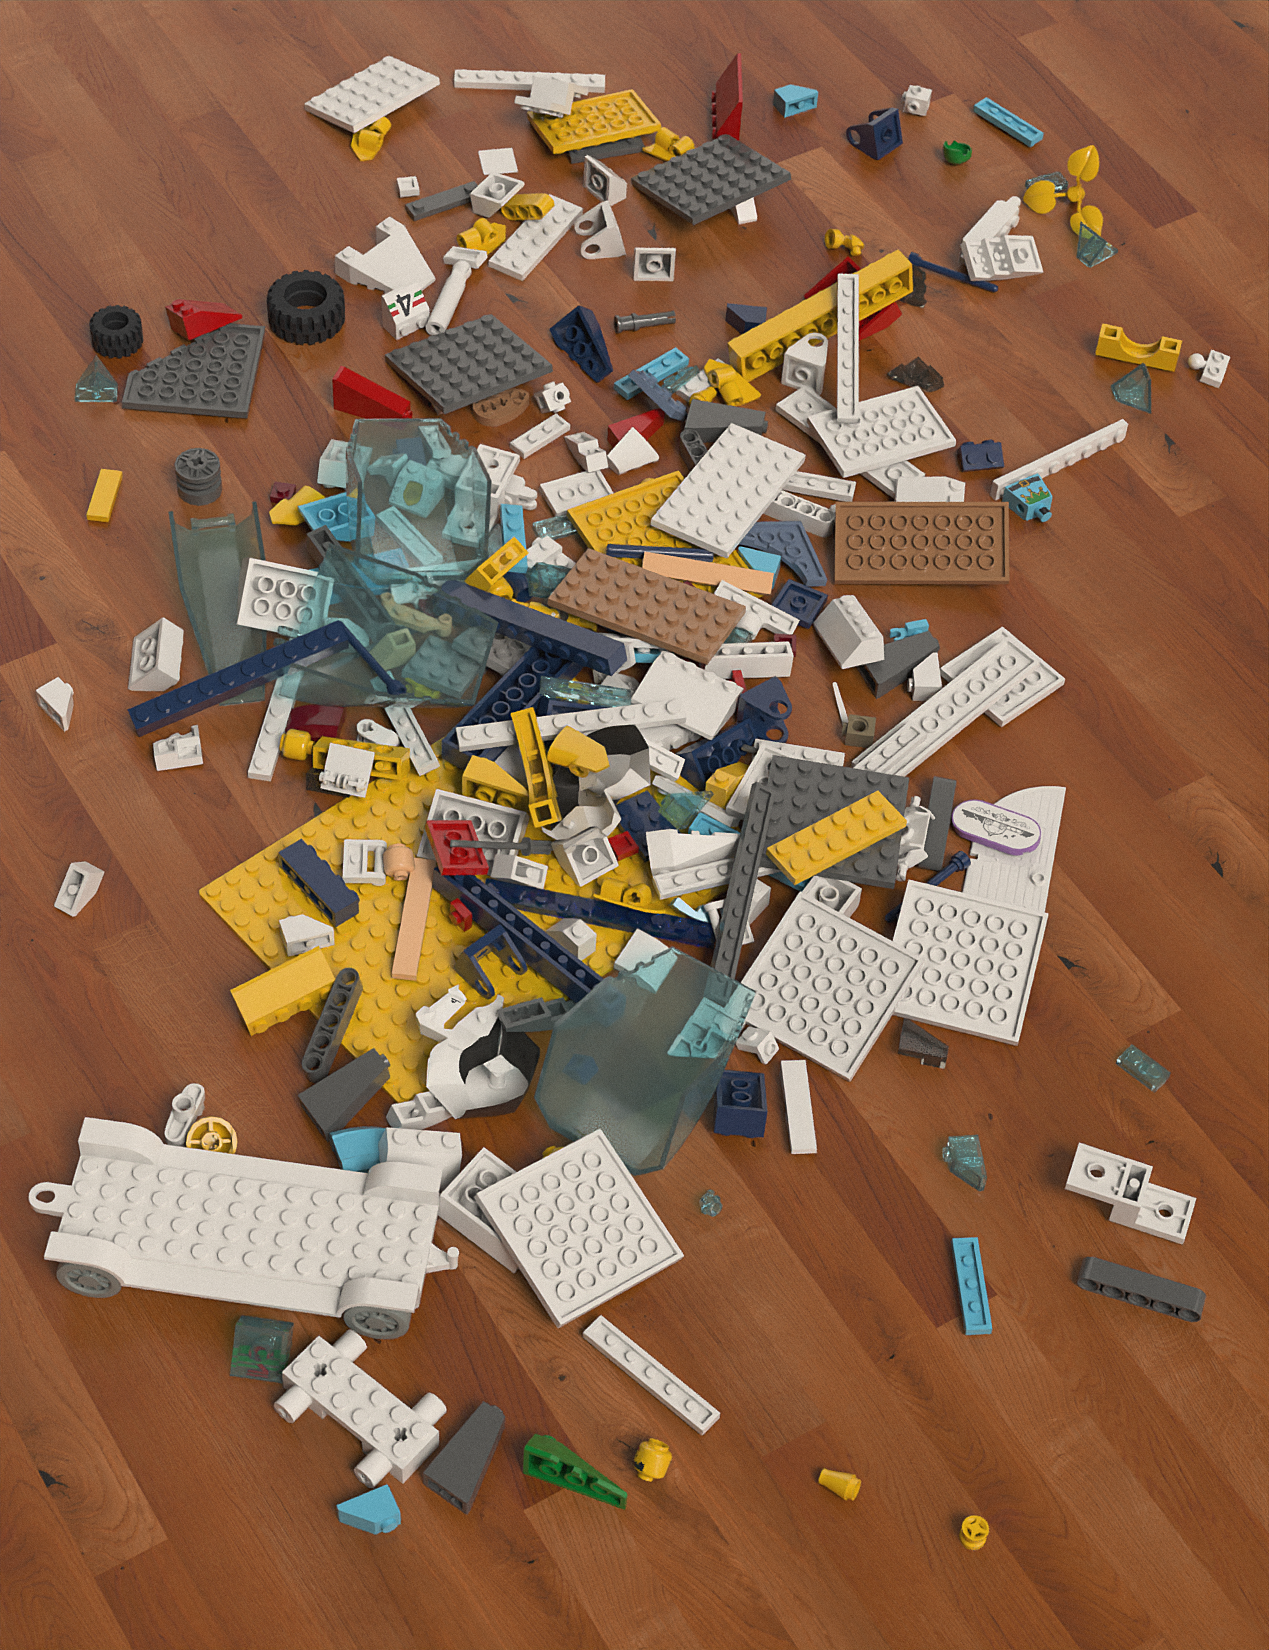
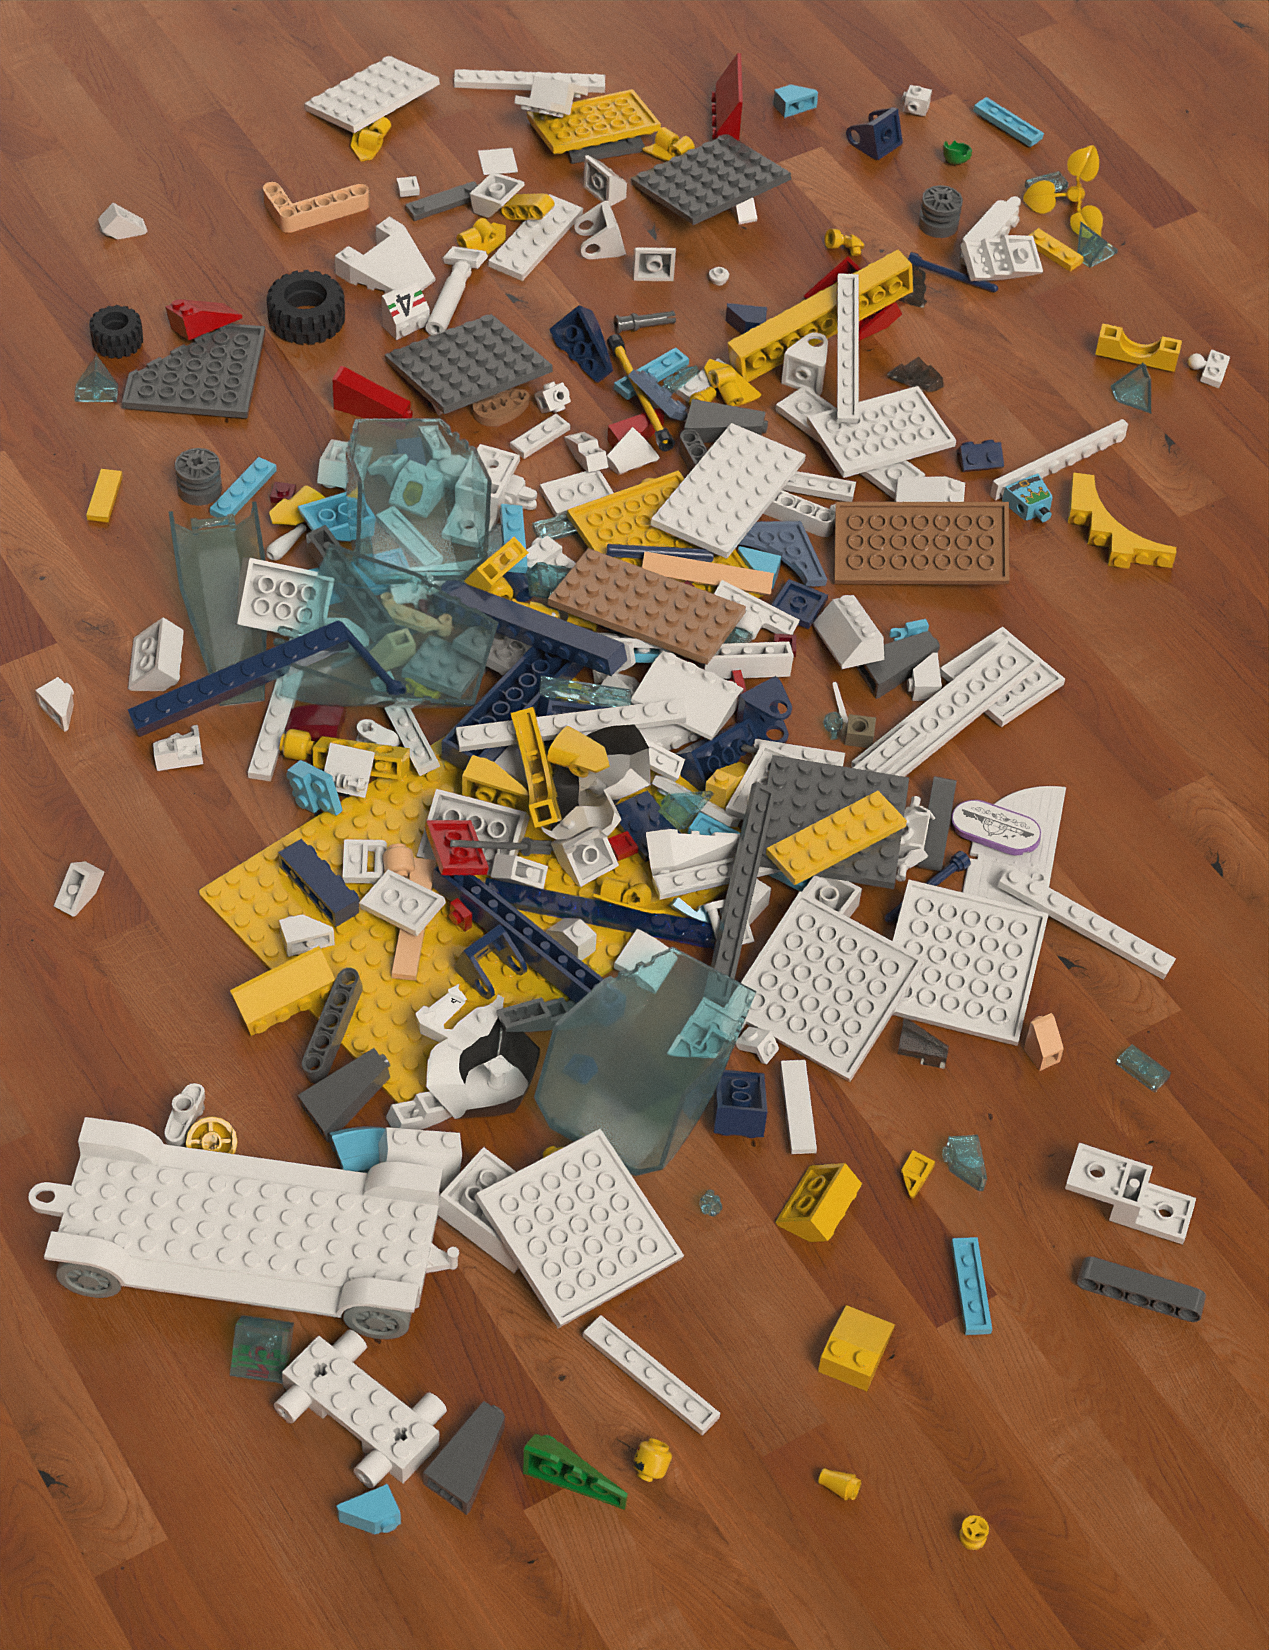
(121, 223): none -> white slope
(243, 488): none -> medium azure plate
(281, 546): none -> white piece
(313, 788): none -> medium azure plate
(314, 210): none -> light nougat beam
(402, 902): none -> white plate
(663, 437): none -> hose
(718, 275): none -> white plate
(819, 1202): none -> yellow slope
(833, 723): none -> clear light blue piece
(855, 1348): none -> yellow slope
(916, 1172): none -> yellow slope
(940, 211): none -> dark grey wheel
(1044, 1042): none -> light nougat slope
(1056, 250): none -> yellow plate
(1086, 922): none -> white plate
(1105, 531): none -> yellow arch

